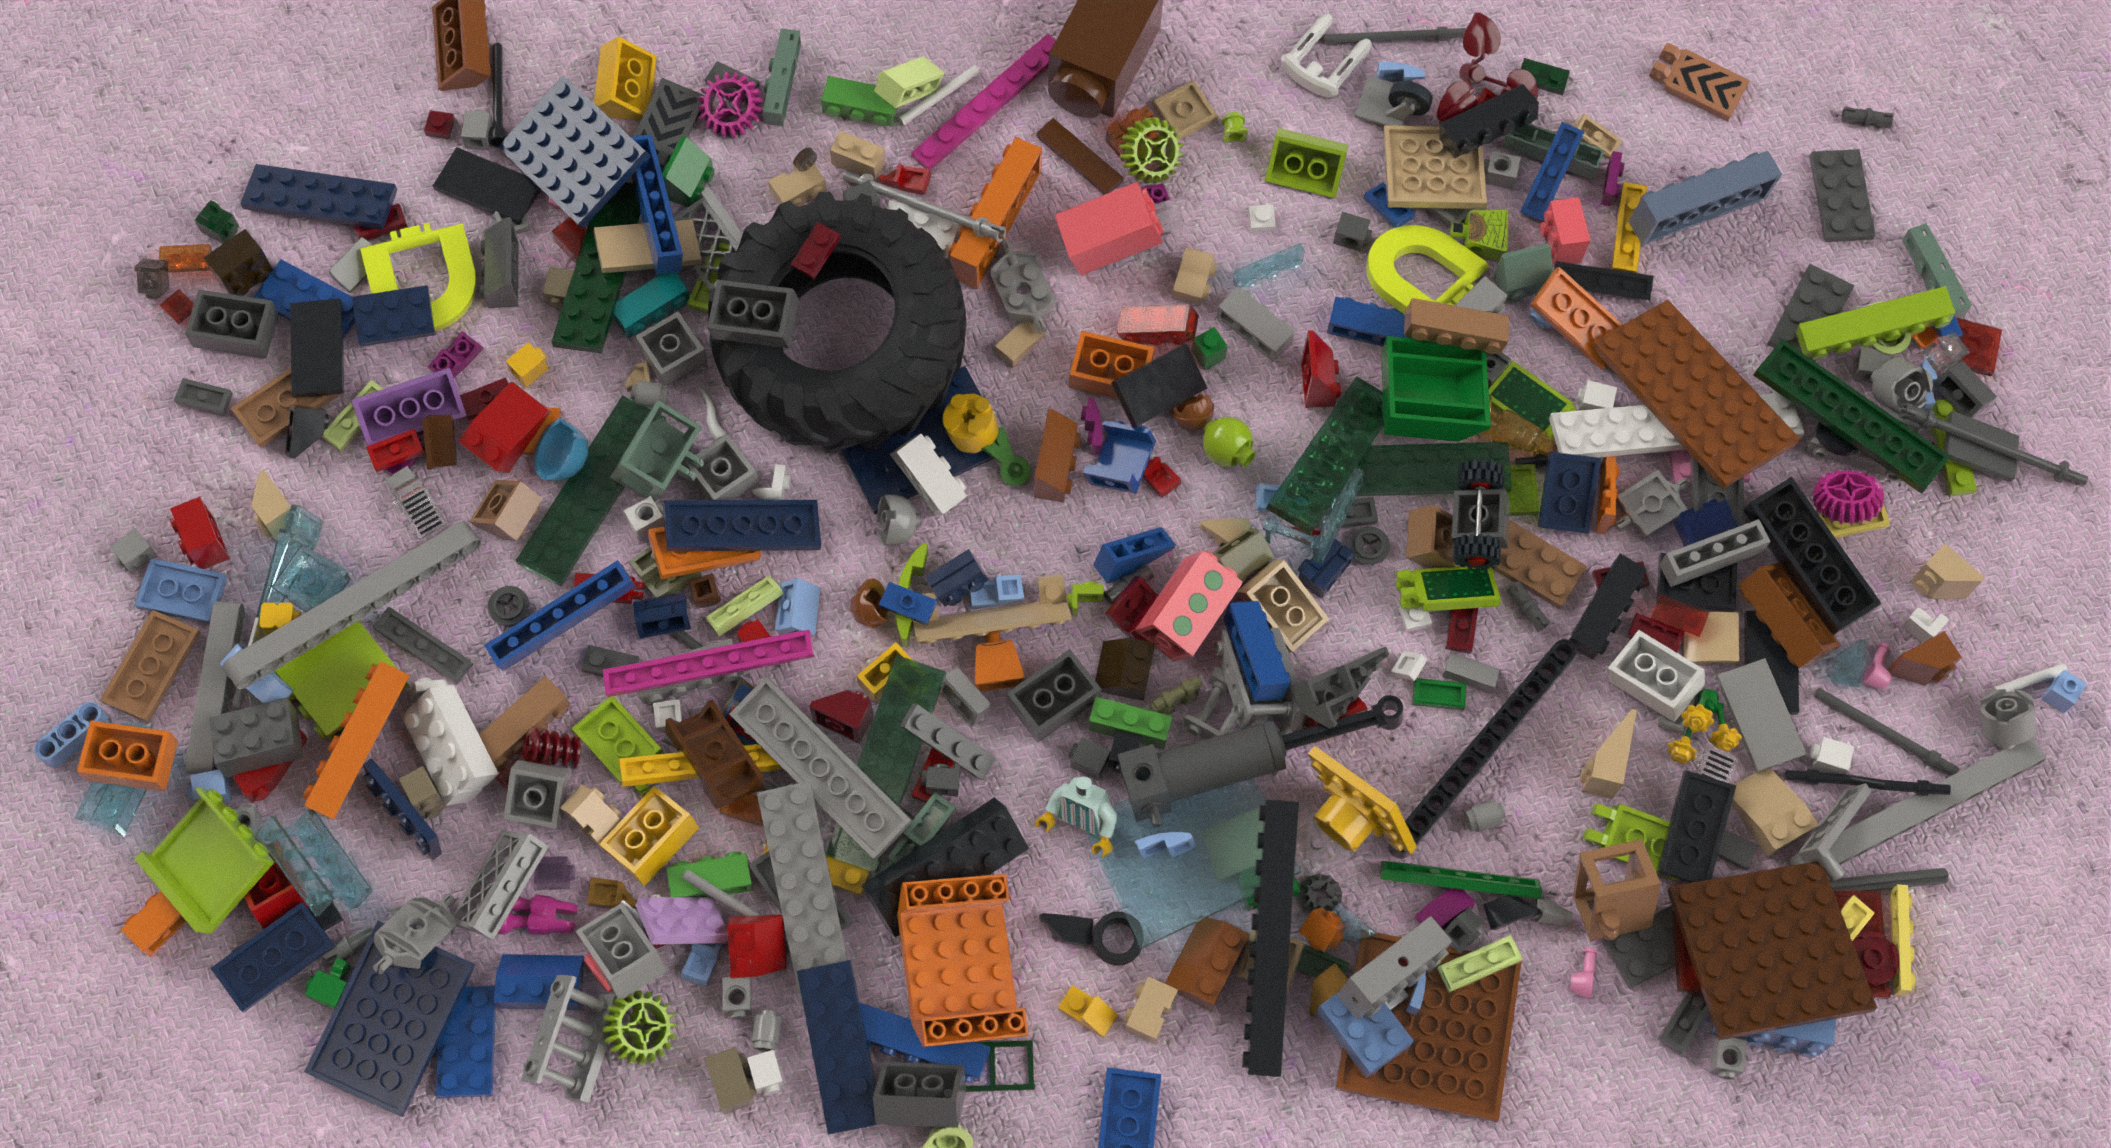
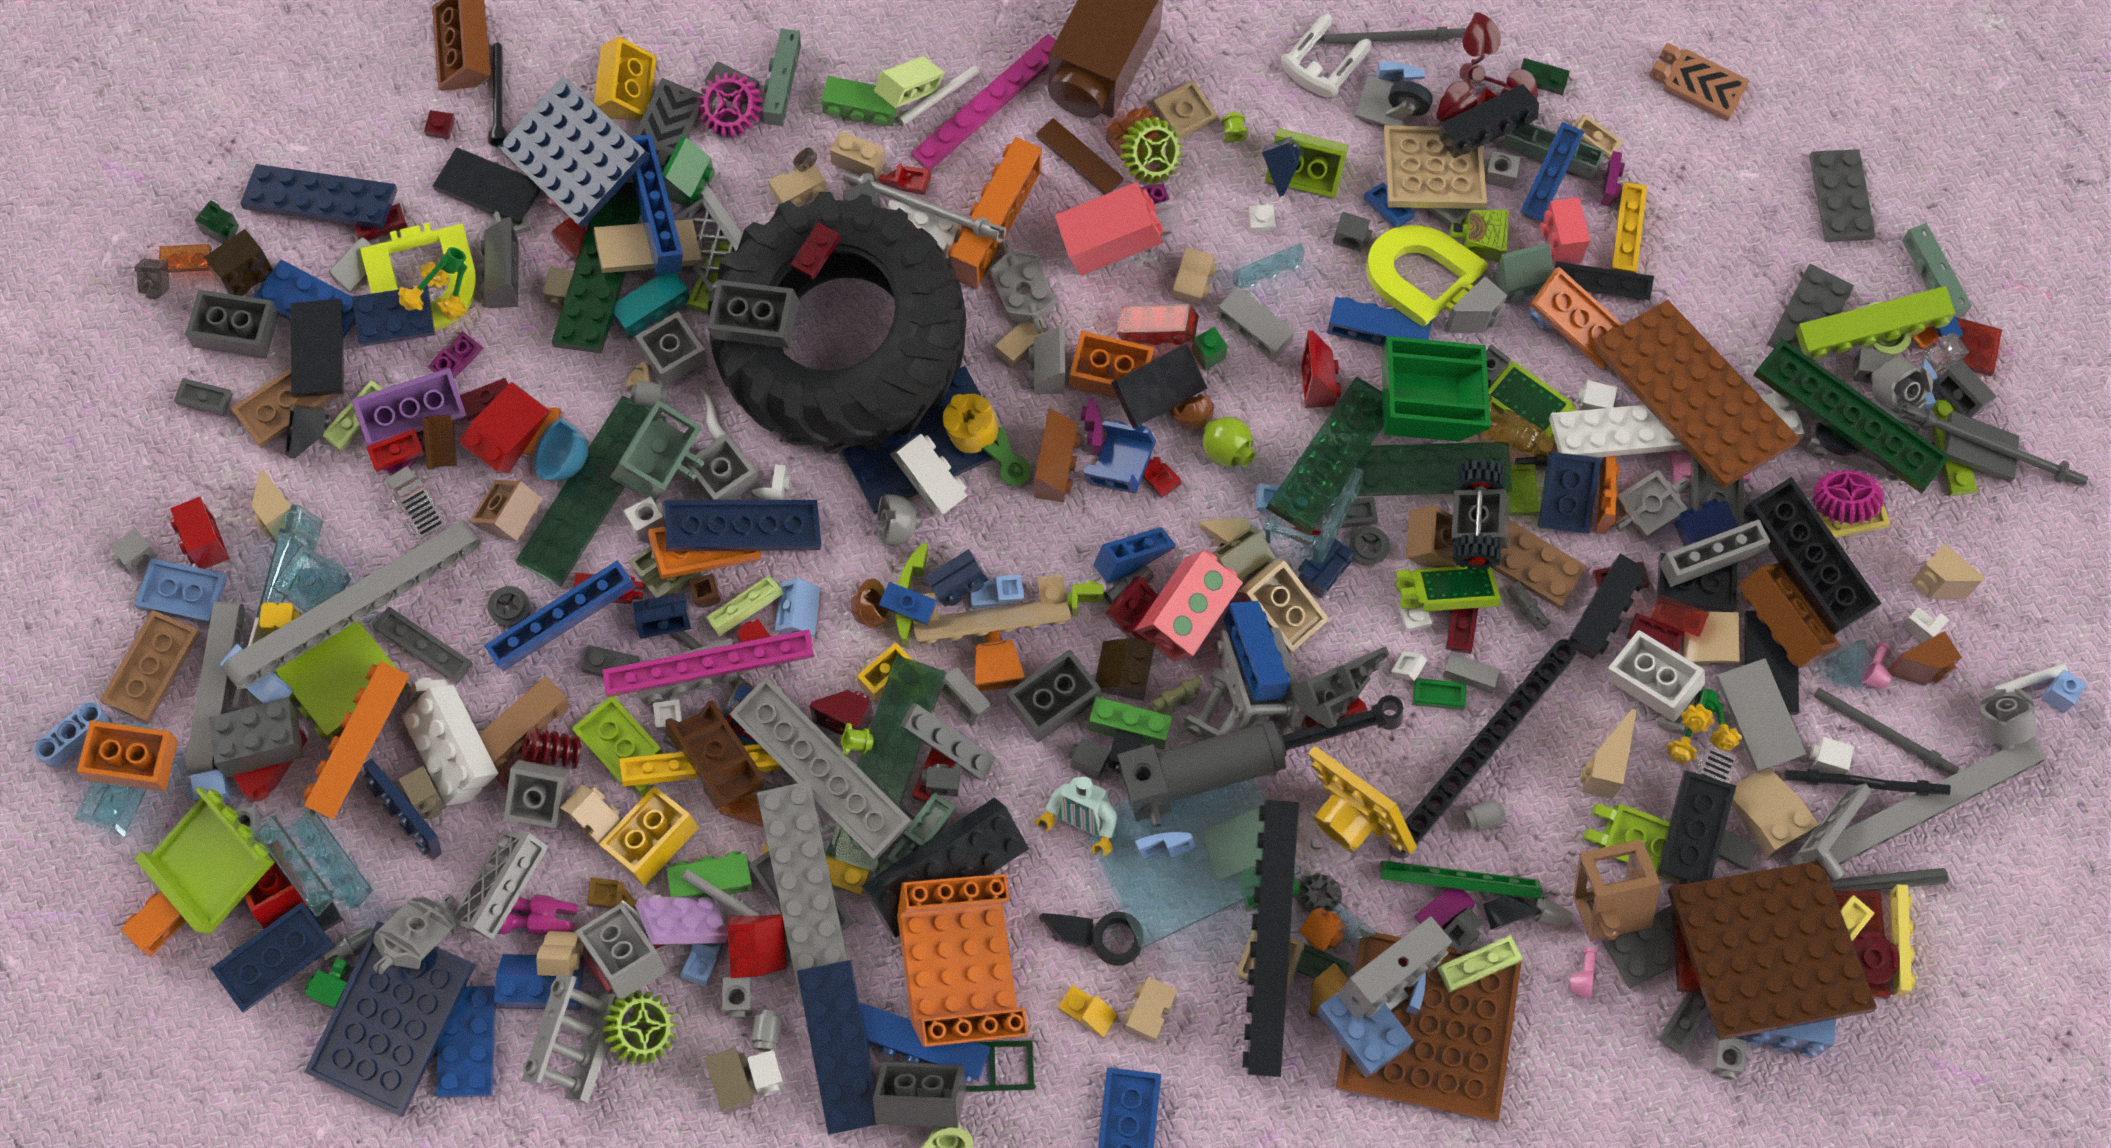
(177, 306): clear red plate -> none
(436, 277): none -> yellow plant
(476, 129): light grey brick -> none
(527, 364): yellow brick -> none
(554, 873): clear purple brick -> none
(559, 954): none -> tan brick
(856, 740): none -> lime brick
(1049, 362): none -> light grey slope
(1207, 961): dark orange slope -> none
(1282, 160): none -> dark blue slope
(1456, 326): medium nougat brick -> none
(1704, 197): sand blue brick -> none
(1867, 117): dark grey pin -> none

